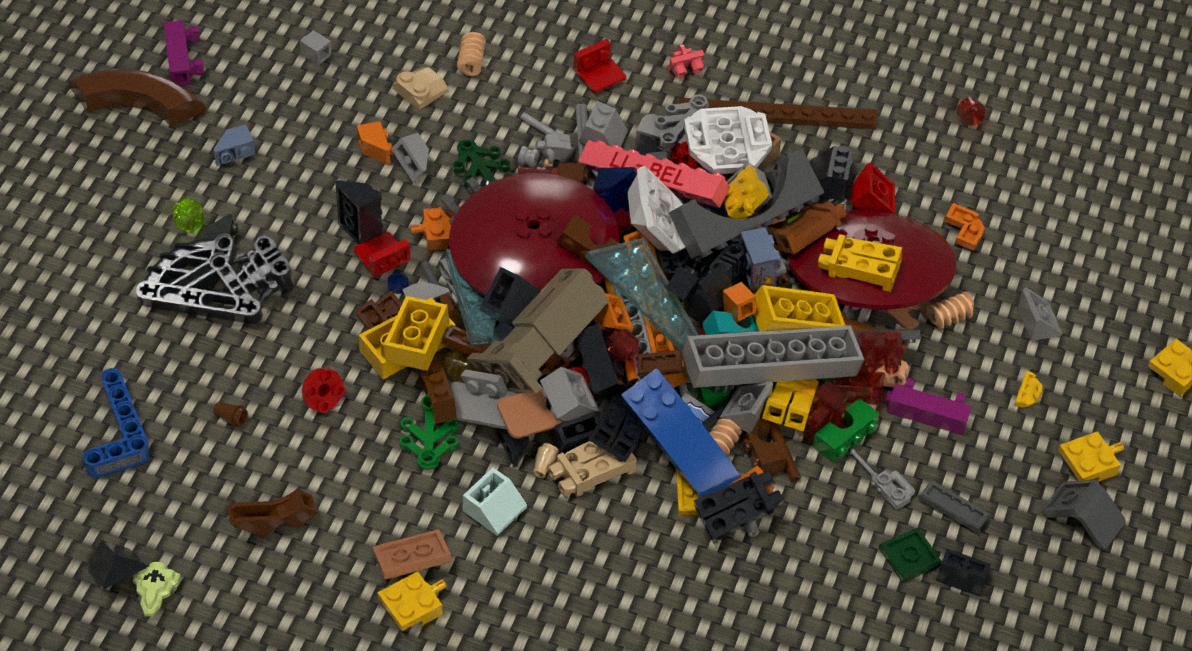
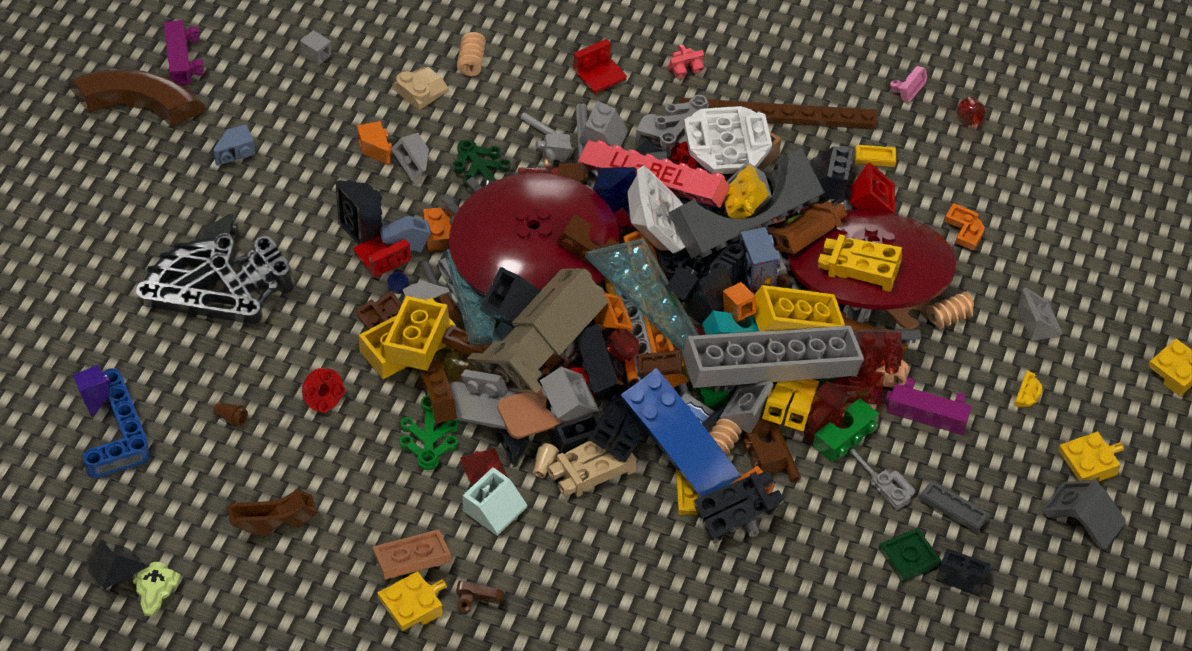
(93, 387): none -> dark purple slope
(188, 214): clear neon green brick -> none
(412, 229): none -> sand blue slope
(479, 592): none -> reddish brown piece
(480, 463): none -> clear red piece
(528, 157): light grey wheel -> none
(876, 155): none -> yellow tile
(912, 85): none -> bright pink piece

